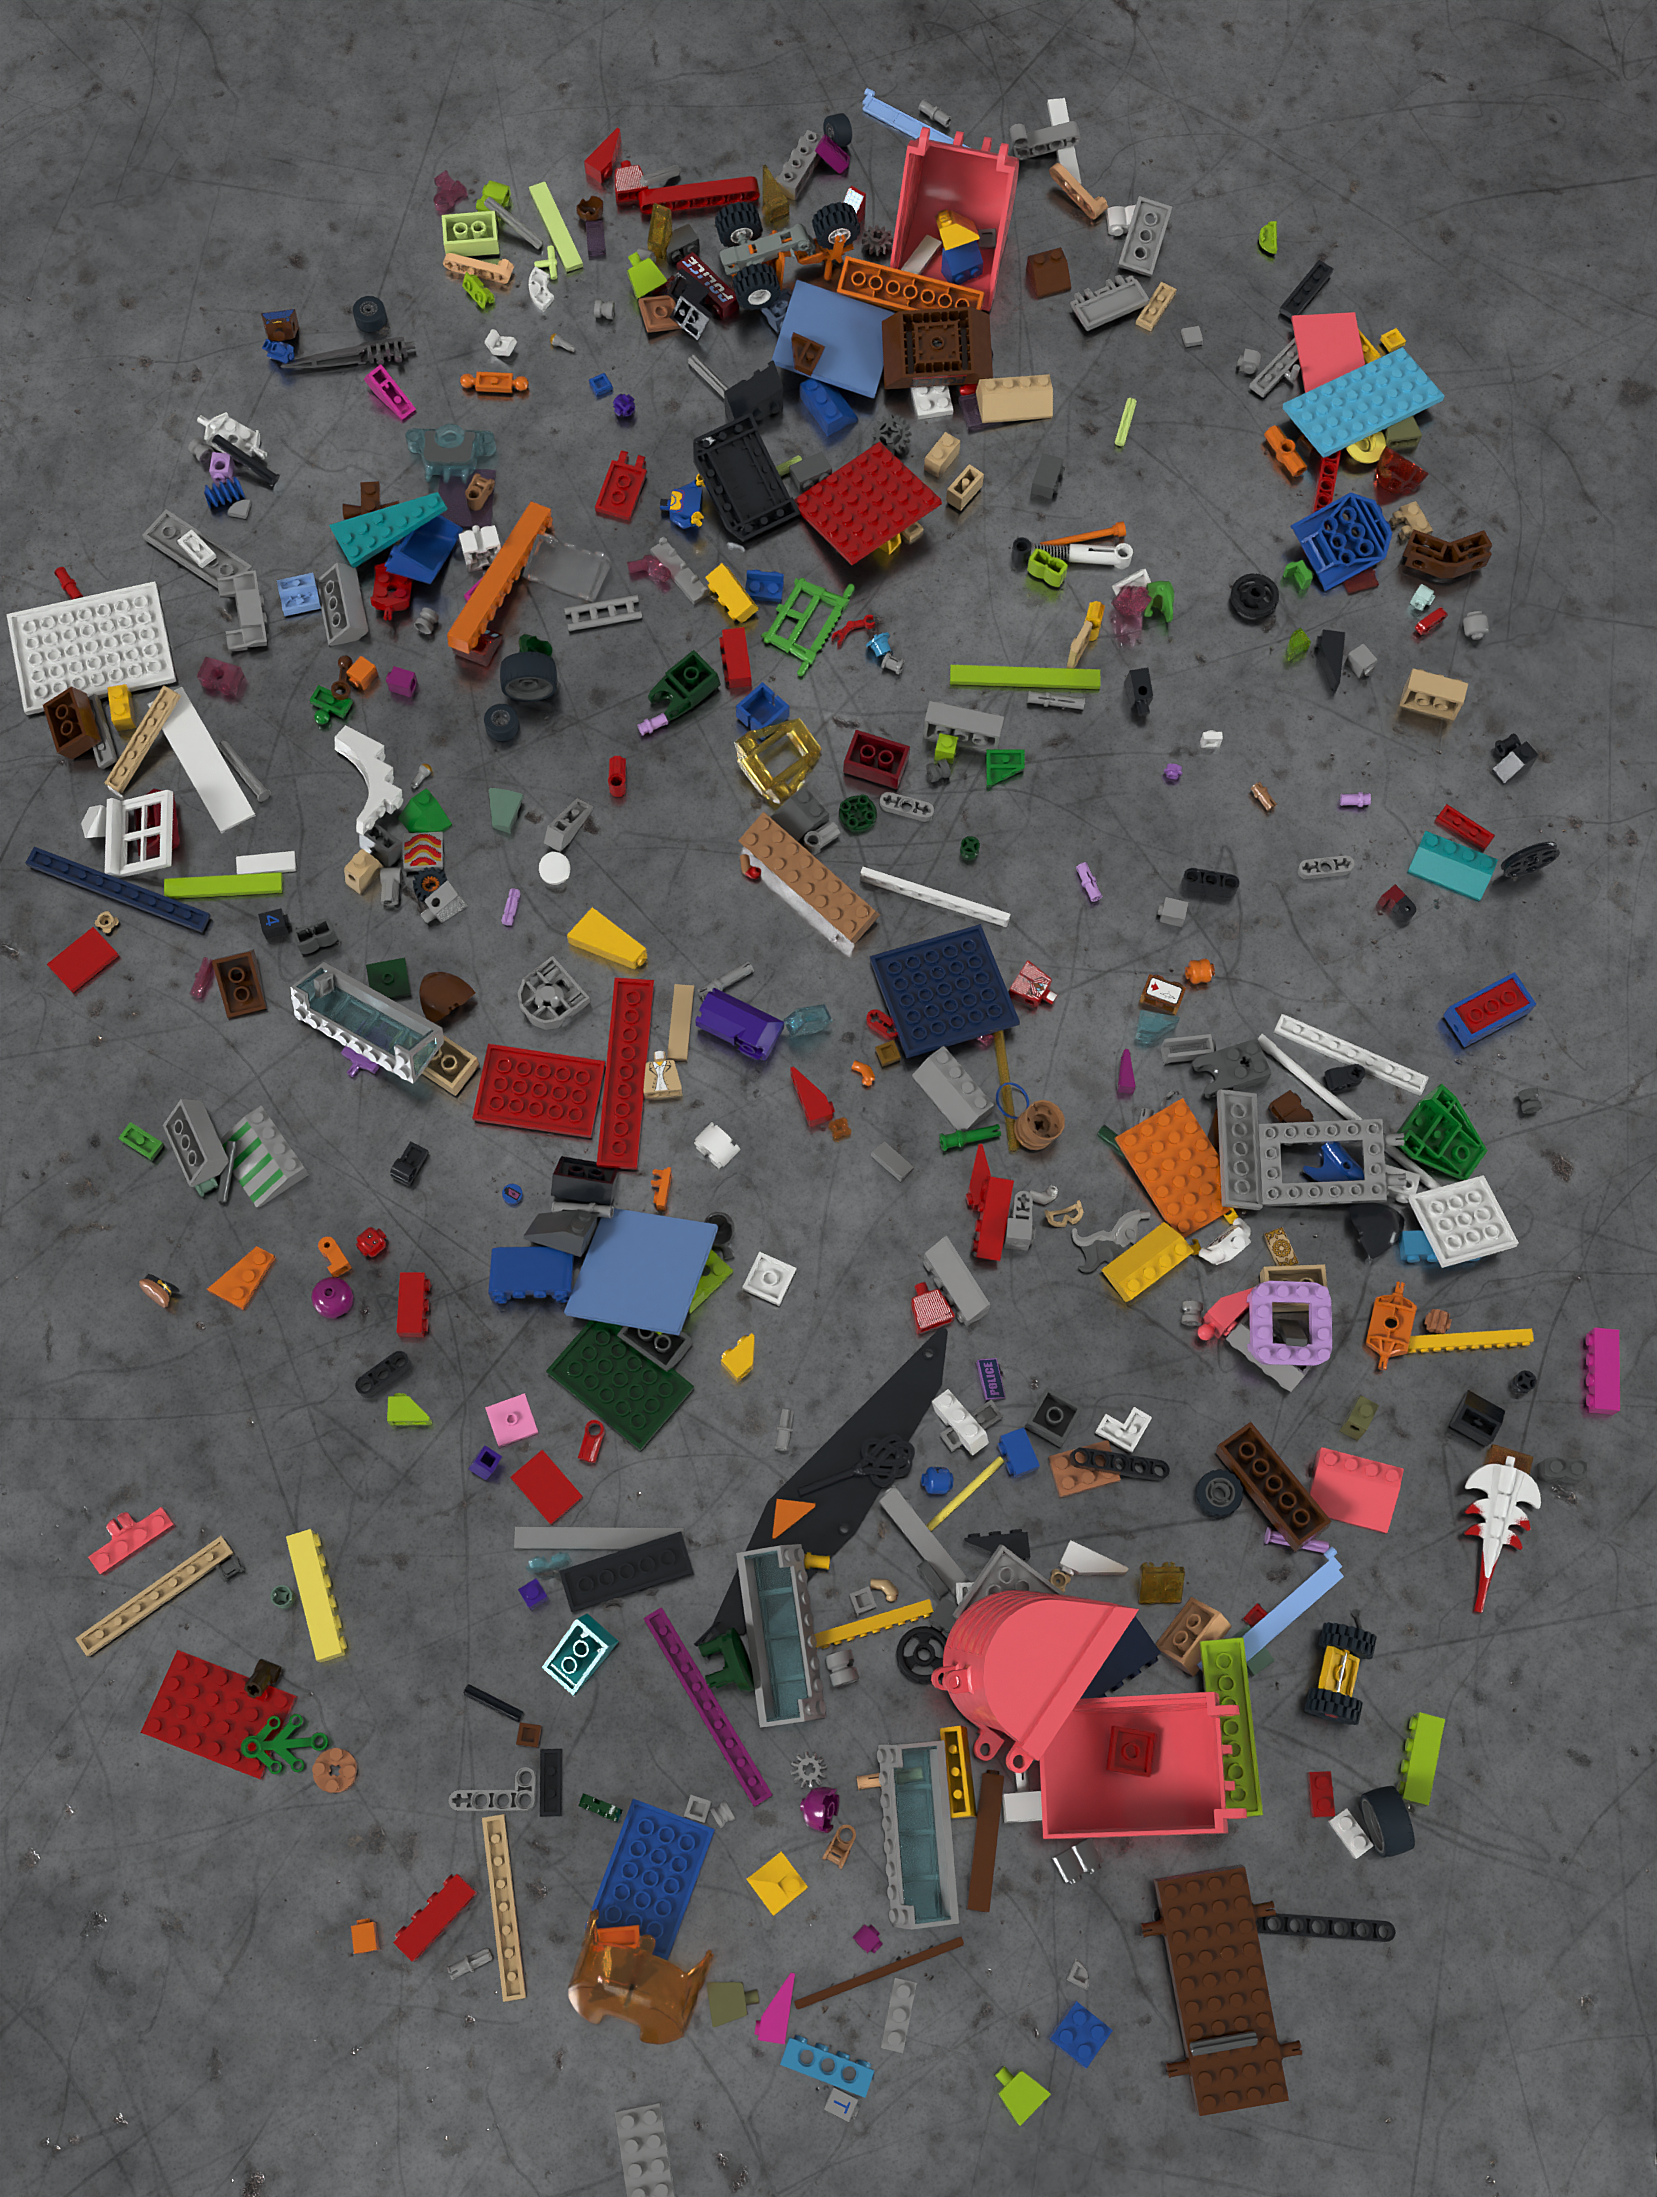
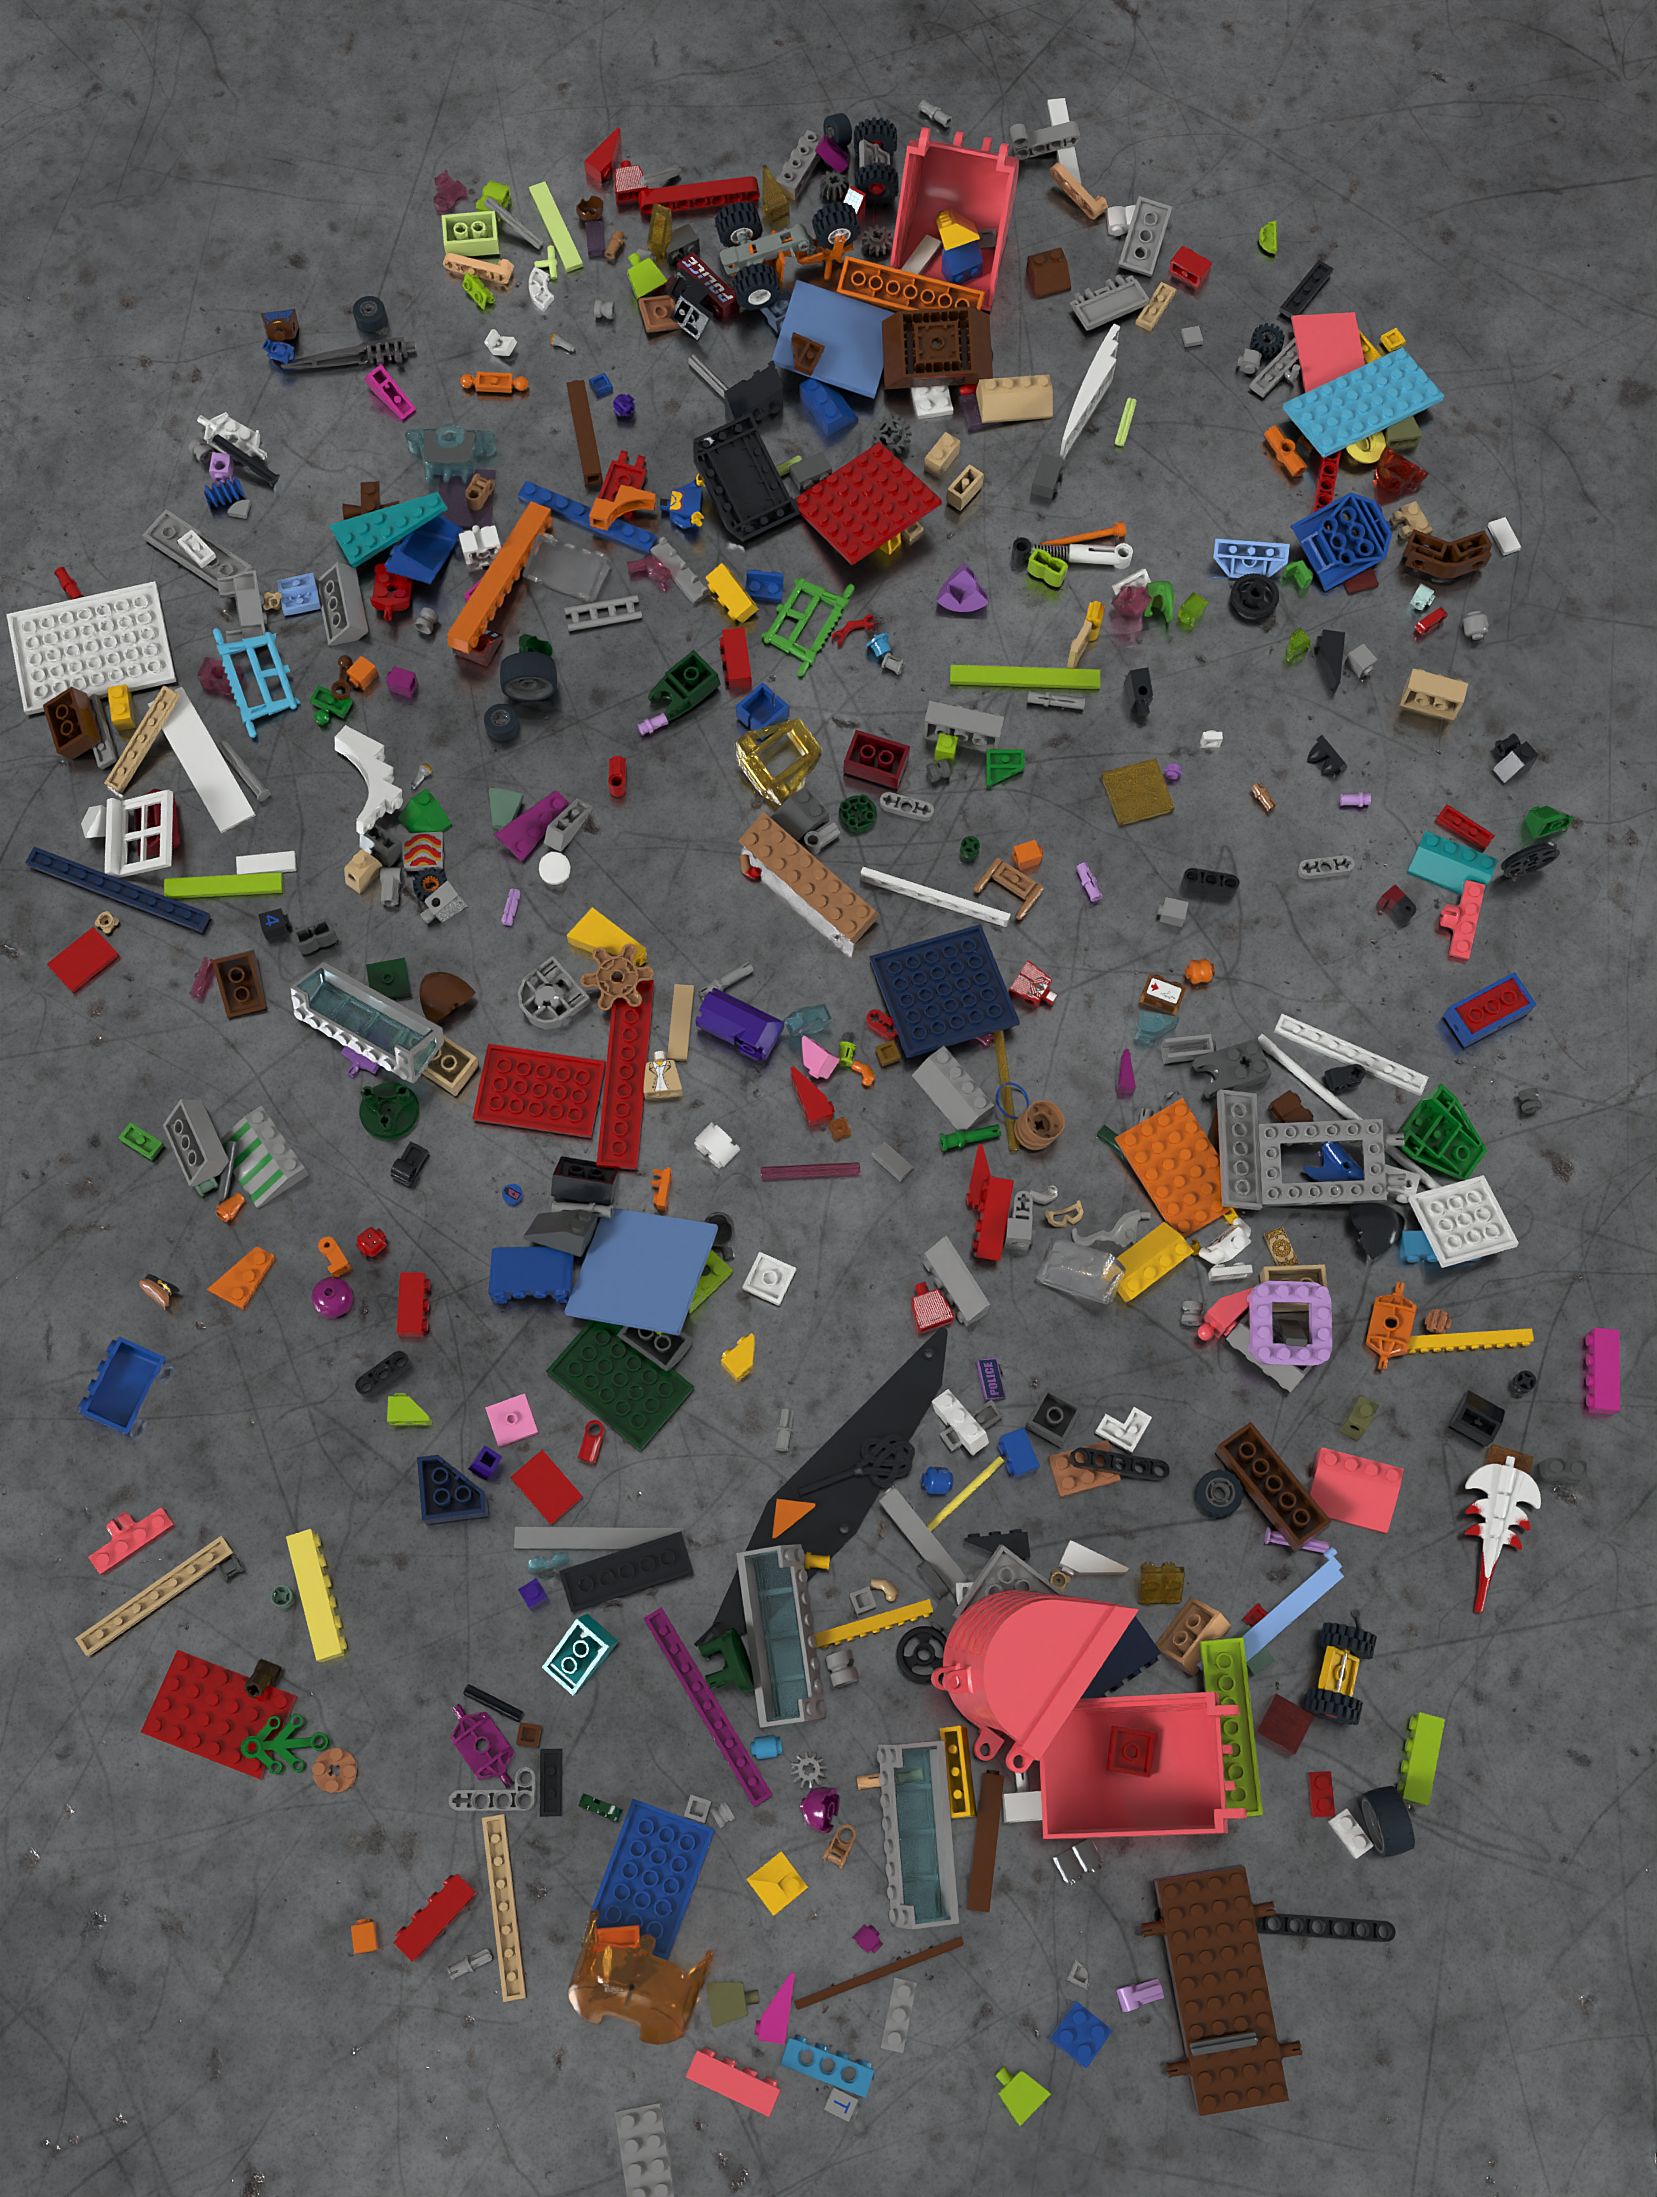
(120, 1385): none -> blue windscreen
(229, 1208): none -> orange cone
(248, 645): none -> medium azure piece
(268, 596): none -> tan plate
(324, 984): light grey tile -> none
(389, 1110): none -> dark green piece
(447, 1492): none -> dark blue brick
(497, 1756): none -> magenta plate
(528, 828): none -> magenta wing
(580, 514): none -> blue plate
(584, 432): none -> reddish brown brick
(611, 965): none -> medium nougat plate
(615, 242): none -> medium nougat pin
(627, 499): none -> orange arch
(733, 2081): none -> coral brick
(766, 1746): none -> dark azure brick
(810, 1170): none -> clear pink axle
(817, 1058): none -> bright pink slope
(834, 185): none -> dark grey gear
(846, 1053): none -> lime bush
(874, 144): none -> black plate
(899, 119): light blue piece -> none
(962, 591): none -> medium lavender brick
(1014, 881): none -> medium nougat plate
(1027, 855): none -> orange brick
(1081, 1270): none -> clear windscreen
(1092, 389): none -> white slope
(1135, 1996): none -> lavender piece
(1137, 791): none -> clear yellow plate
(1190, 266): none -> red brick
(1192, 609): none -> clear neon green brick
(1237, 1271): none -> white plate
(1248, 557): none -> light blue wedge
(1267, 332): none -> black bush
(1283, 1724): none -> clear red brick
(1323, 749): none -> black tile
(1463, 919): none -> coral plate
(1504, 536): none -> white tile
(1546, 821): none -> green slope

